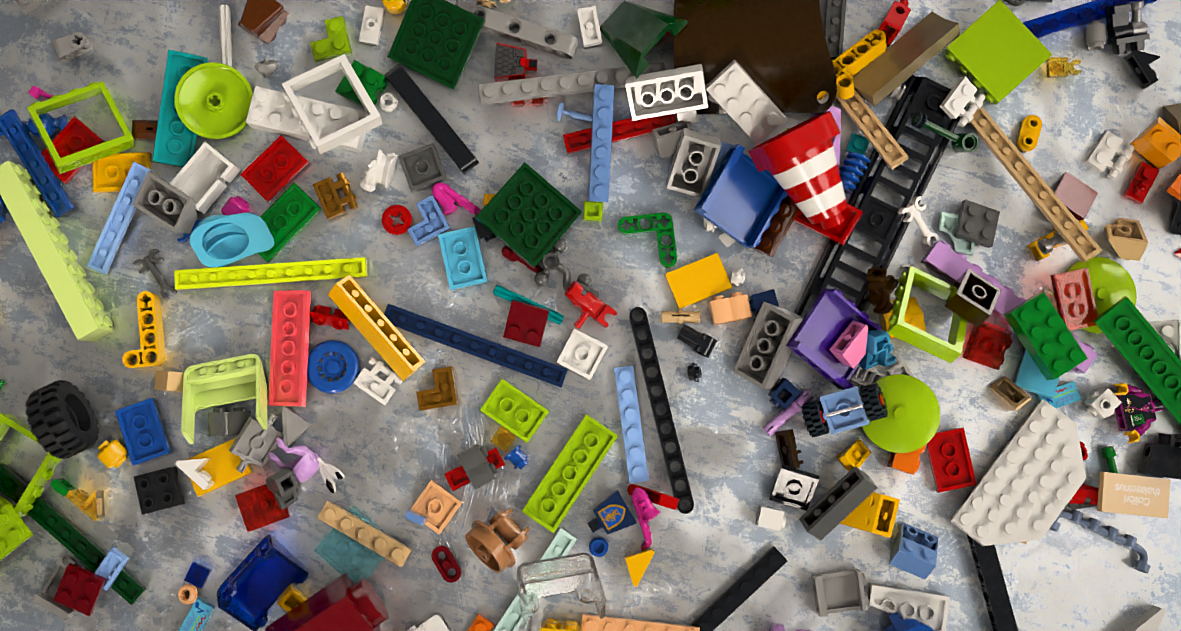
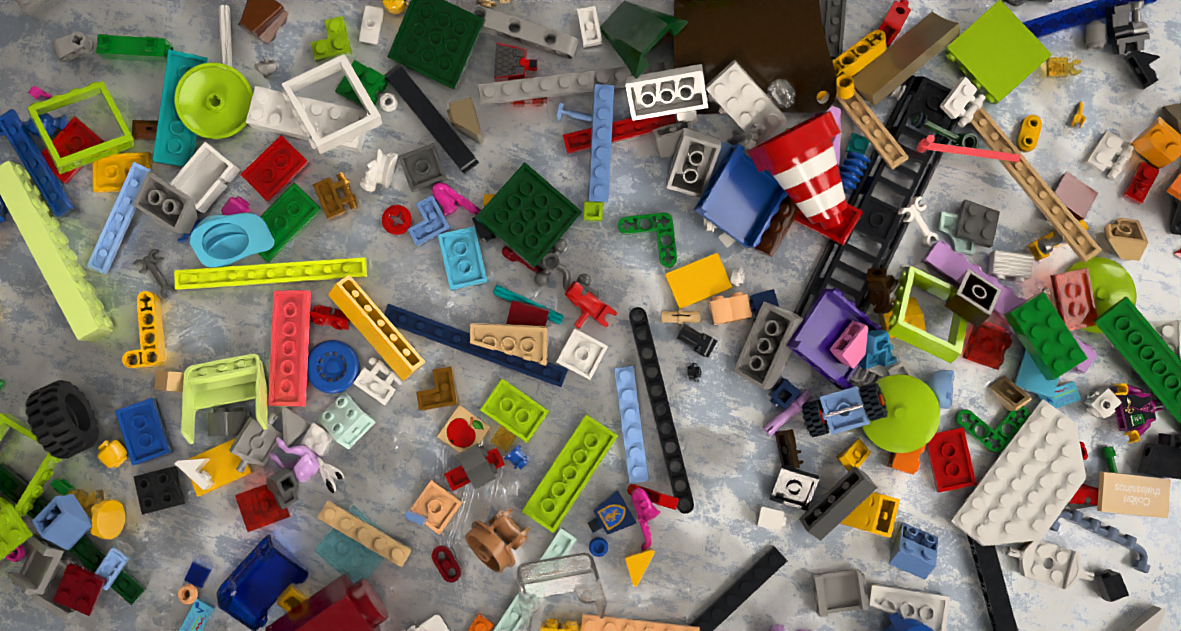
(16, 557): none -> dark pink plate
(38, 566): none -> light grey panel
(63, 521): none -> medium blue slope
(107, 519): none -> yellow tile
(133, 48): none -> green brick
(317, 439): none -> white piece
(346, 421): none -> light aqua bracket
(463, 430): none -> tile
(464, 117): none -> dark tan slope
(517, 340): none -> tan wing
(747, 139): none -> light grey bar
(781, 93): none -> clear head
(927, 144): none -> coral bar
(942, 386): none -> light blue cylinder
(996, 433): none -> green beam
(1010, 265): none -> white brick
(1065, 564): none -> white plate
(1079, 117): none -> yellow hand
(1111, 585): none -> black brick

